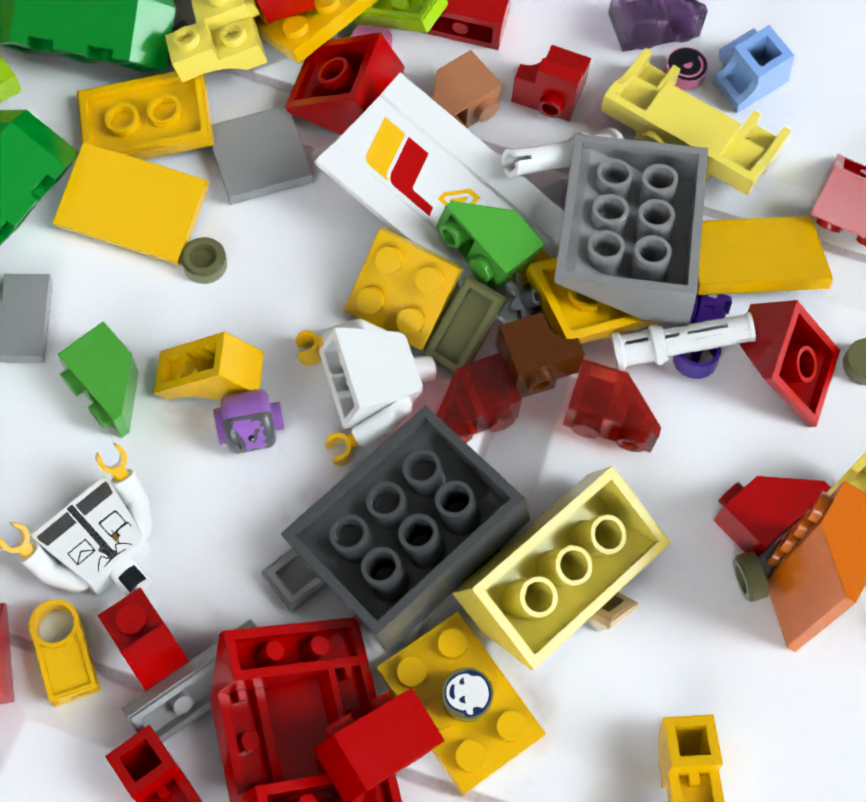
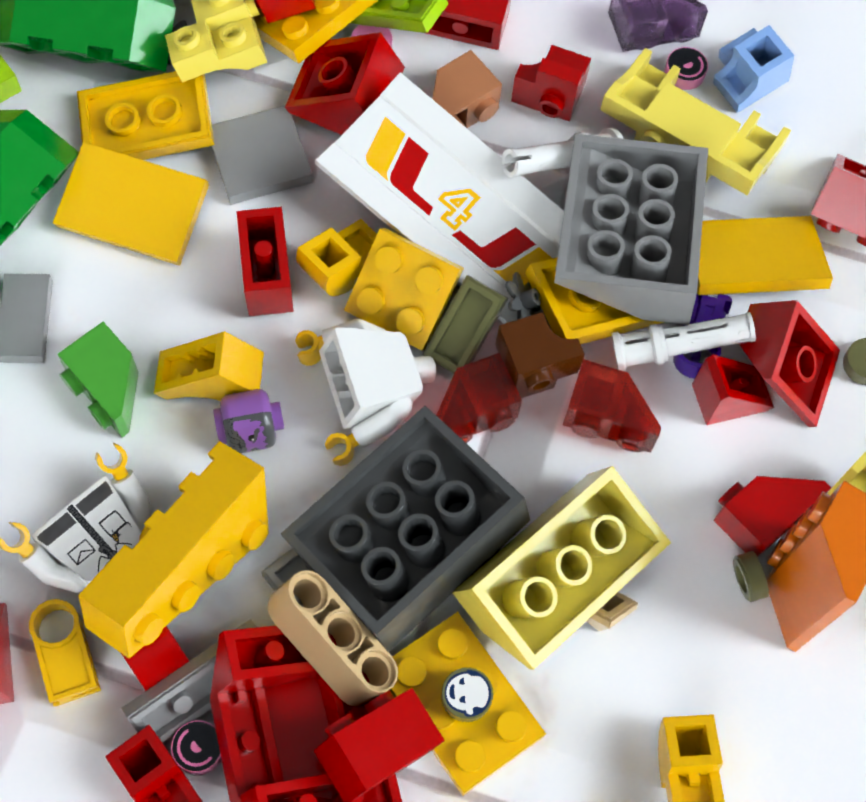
(179, 553): none -> yellow wedge
(196, 747): none -> black tile
(204, 260): olive tile -> none
(264, 261): none -> red brick
(309, 629): none -> tan beam
(335, 257): none -> yellow brick
(490, 240): bright green slope -> none
(729, 390): none -> red slope

